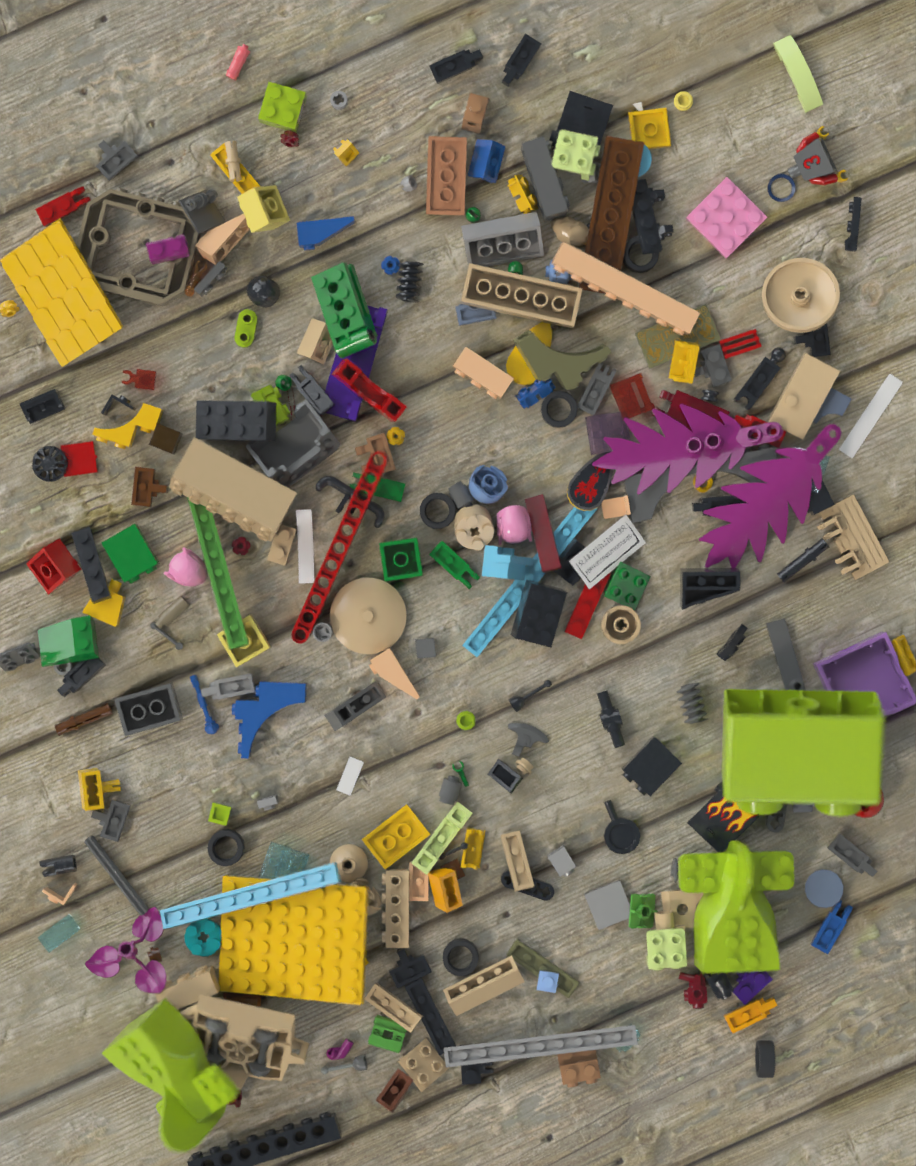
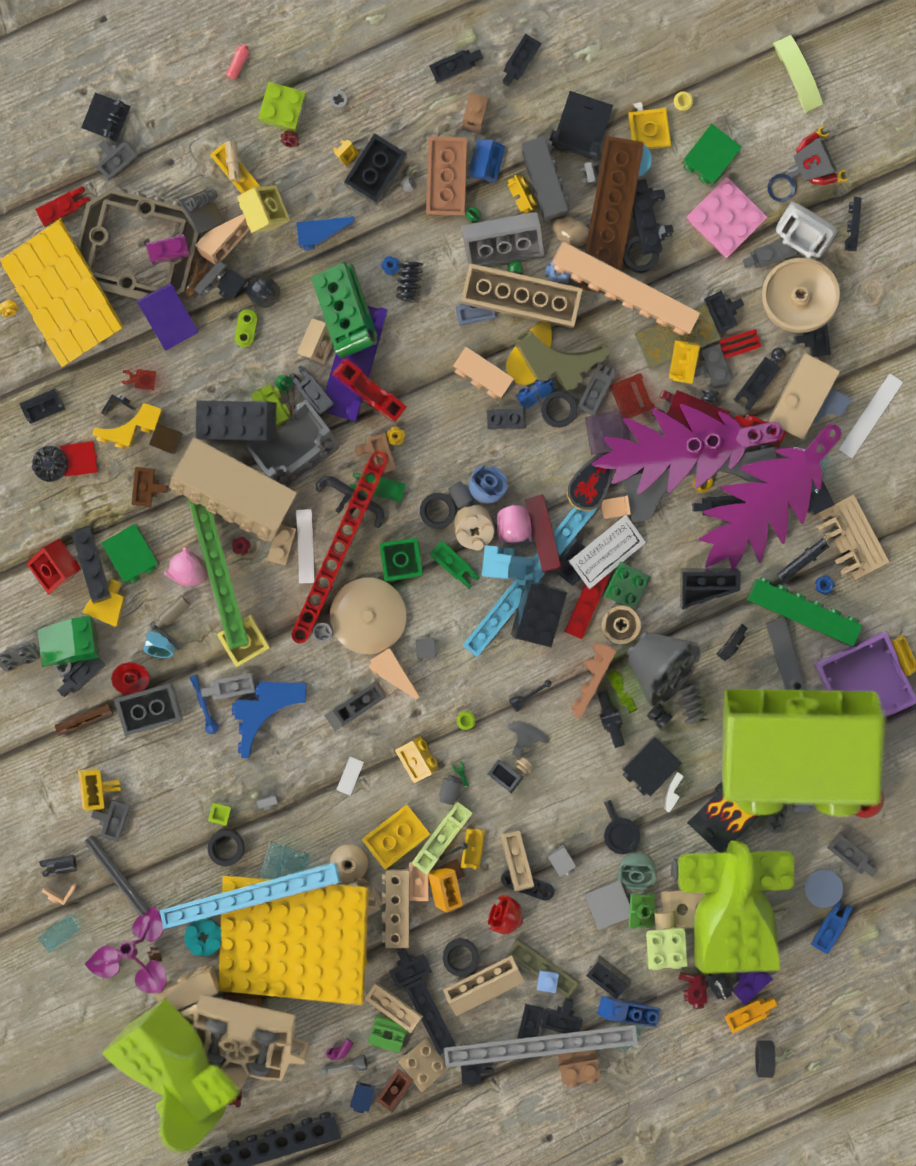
(106, 116): none -> black hinge
(130, 684): none -> red dish
(158, 646): none -> medium azure rock
(167, 316): none -> dark purple tile
(231, 285): none -> black brick
(362, 1097): none -> dark blue brick
(375, 169): none -> black brick
(417, 759): none -> yellow bracket
(505, 916): none -> red cylinder
(506, 419): none -> black plate
(530, 1021): none -> black hinge
(562, 1019): none -> black hinge
(576, 153): yellowish green bracket -> none
(598, 668): none -> nougat hinge
(608, 977): none -> black hinge
(618, 687): none -> clear neon green piece
(628, 1011): none -> blue slope
(637, 871): none -> sand green cylinder
(659, 716): none -> black wheel
(662, 665): none -> dark grey cone
(671, 797): none -> white slope
(711, 155): none -> green brick
(723, 310): none -> black hinge
(769, 254): none -> dark grey hinge
(804, 612): none -> green brick
(806, 231): none -> white piece
(829, 584): none -> blue plate

